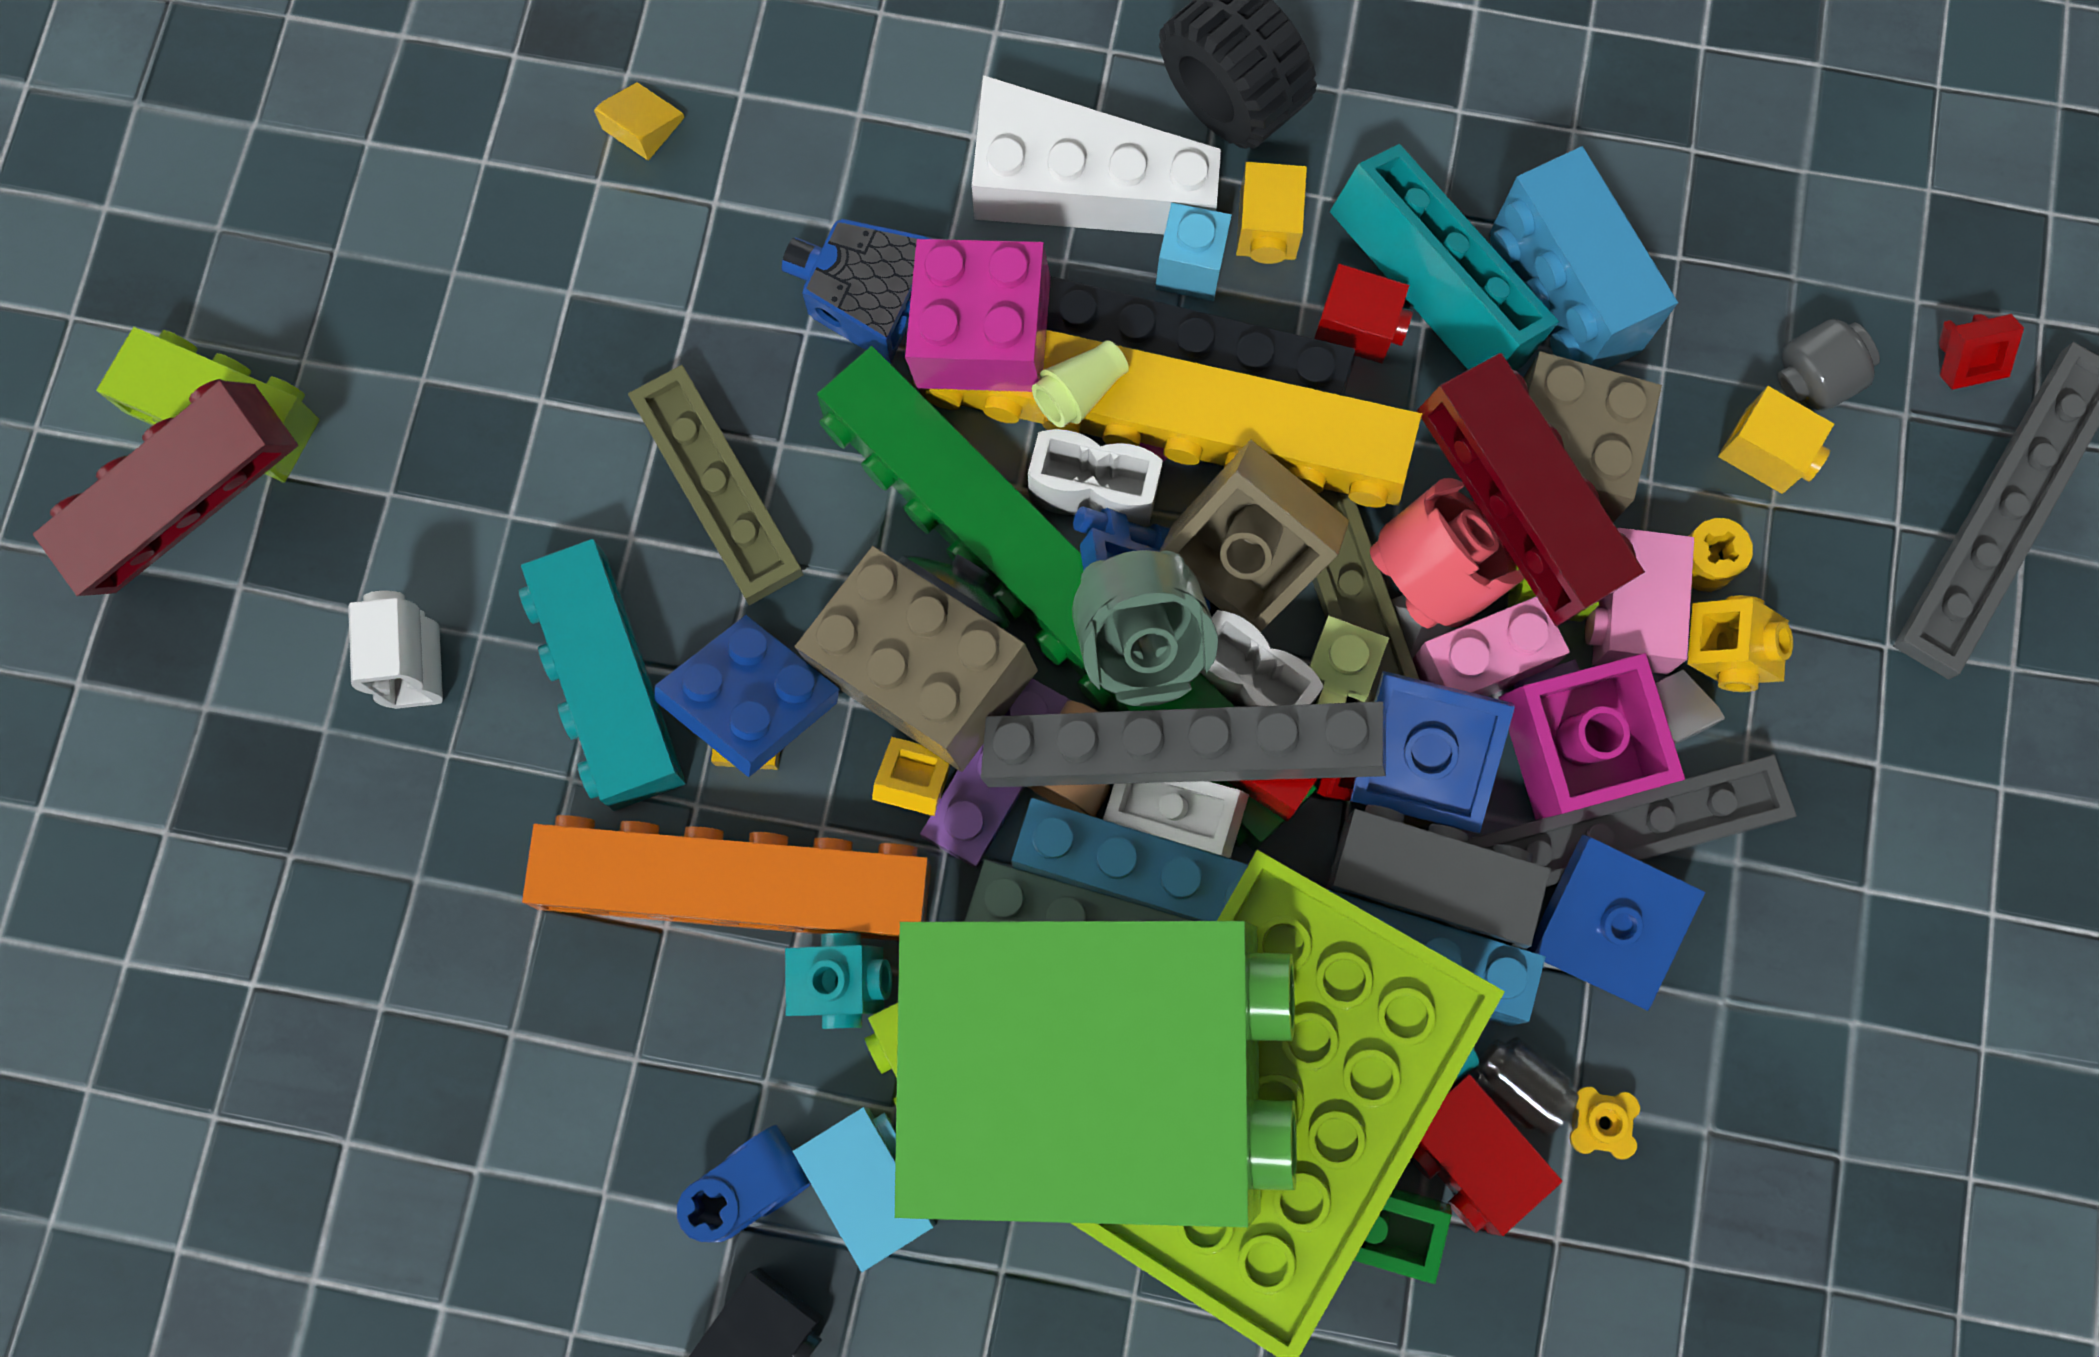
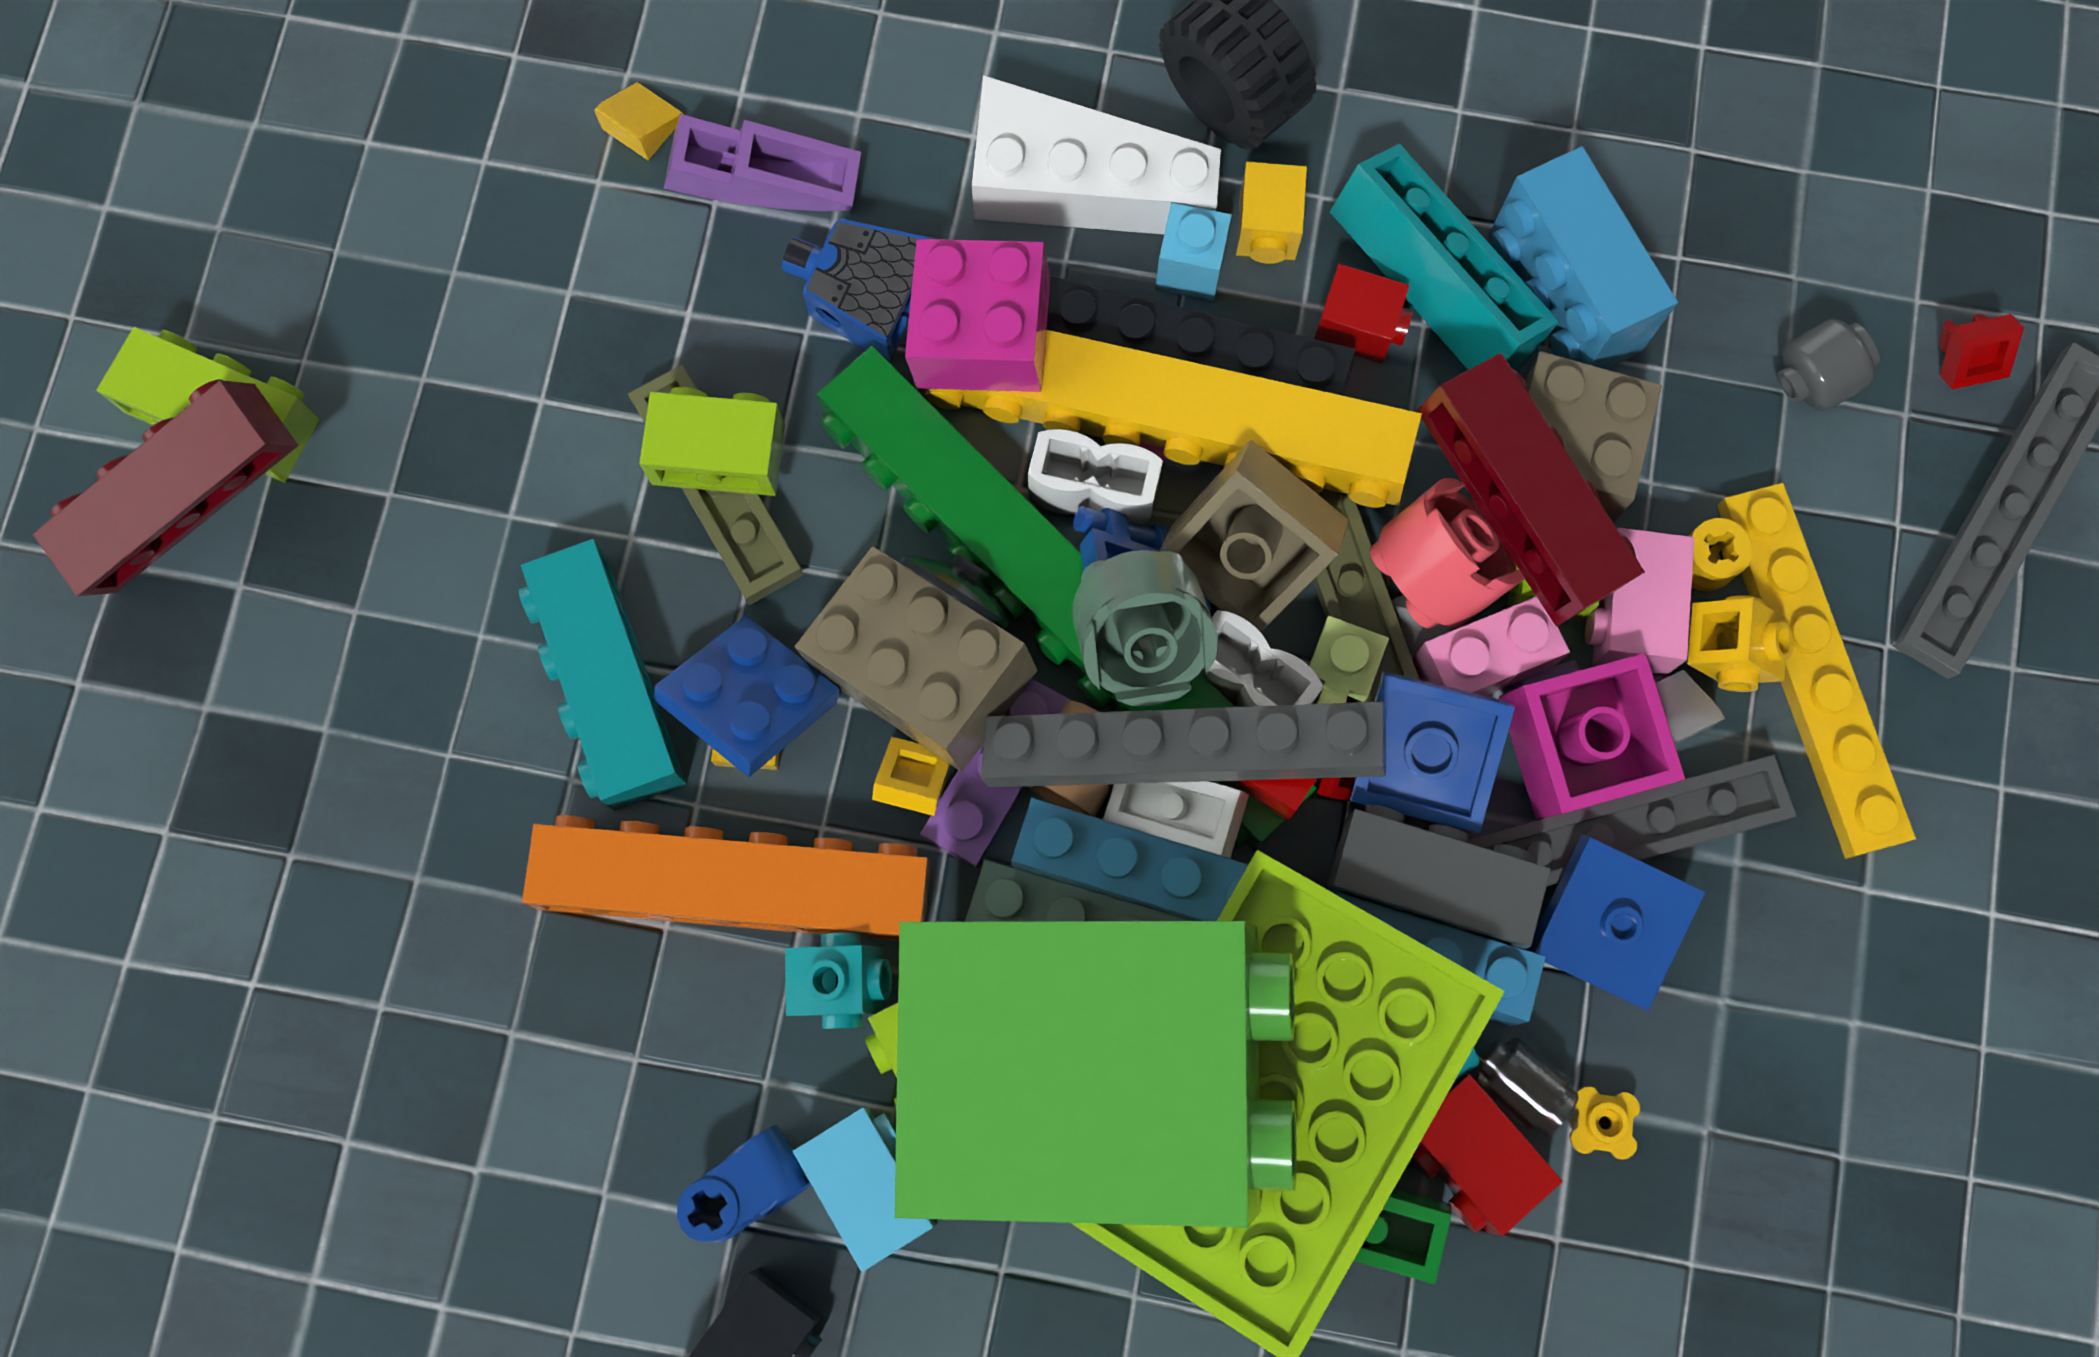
(394, 651): white brick -> none
(712, 442): none -> lime brick
(760, 167): none -> medium lavender slope
(1077, 384): yellowish green cone -> none
(1778, 441): yellow brick -> none
(1820, 679): none -> yellow plate

